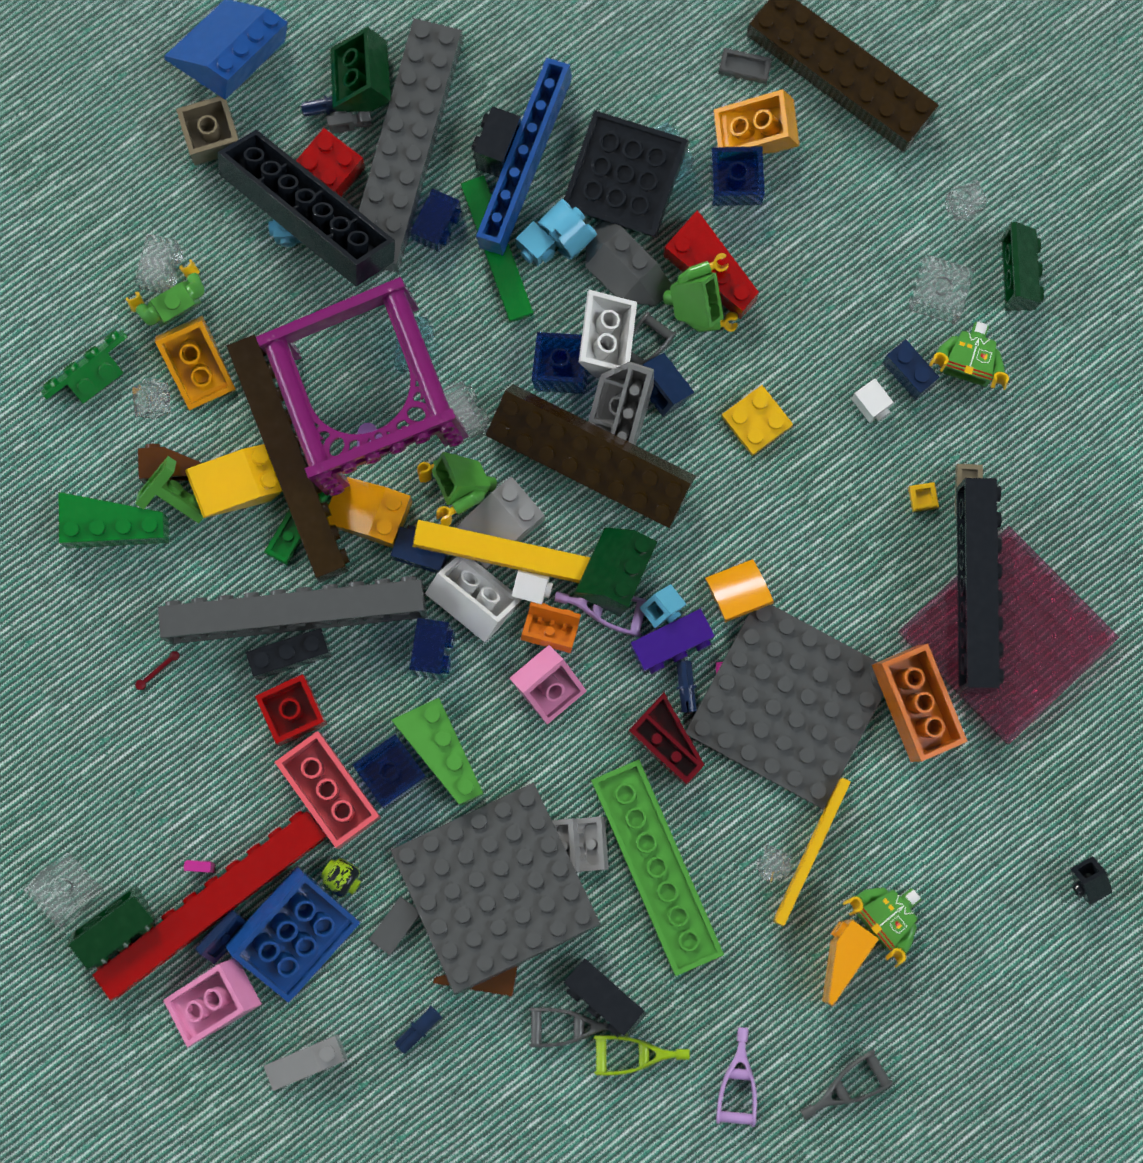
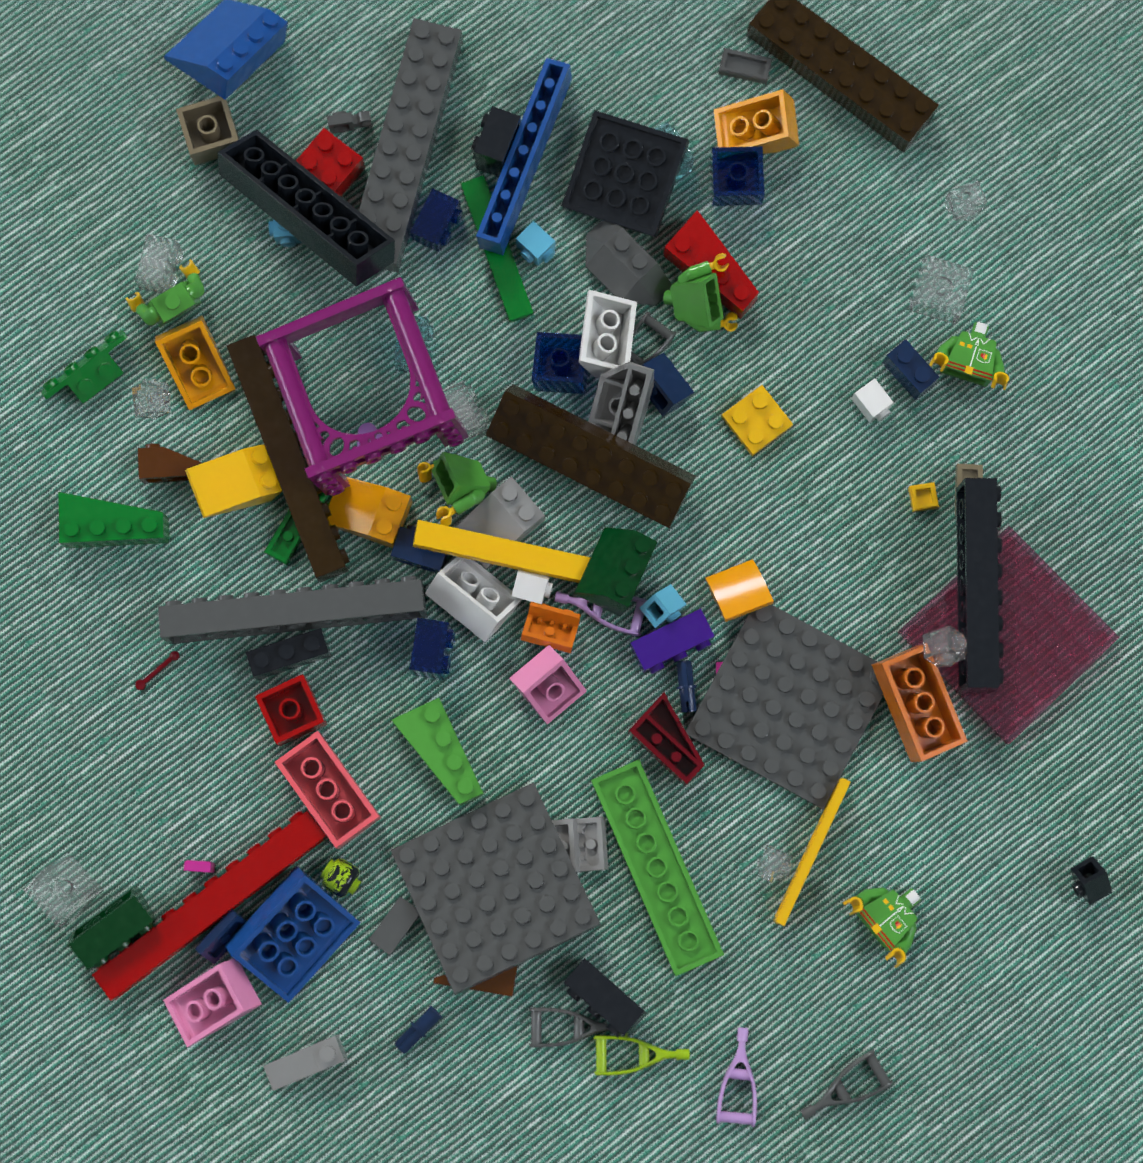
(169, 491): bright green bracket -> none
(317, 106): dark blue axle -> none
(360, 72): dark green slope -> none
(389, 771): clear blue brick -> none
(567, 229): medium azure brick -> none
(846, 954): light orange slope -> none
(944, 646): none -> clear brick
(1021, 268): dark green slope -> none

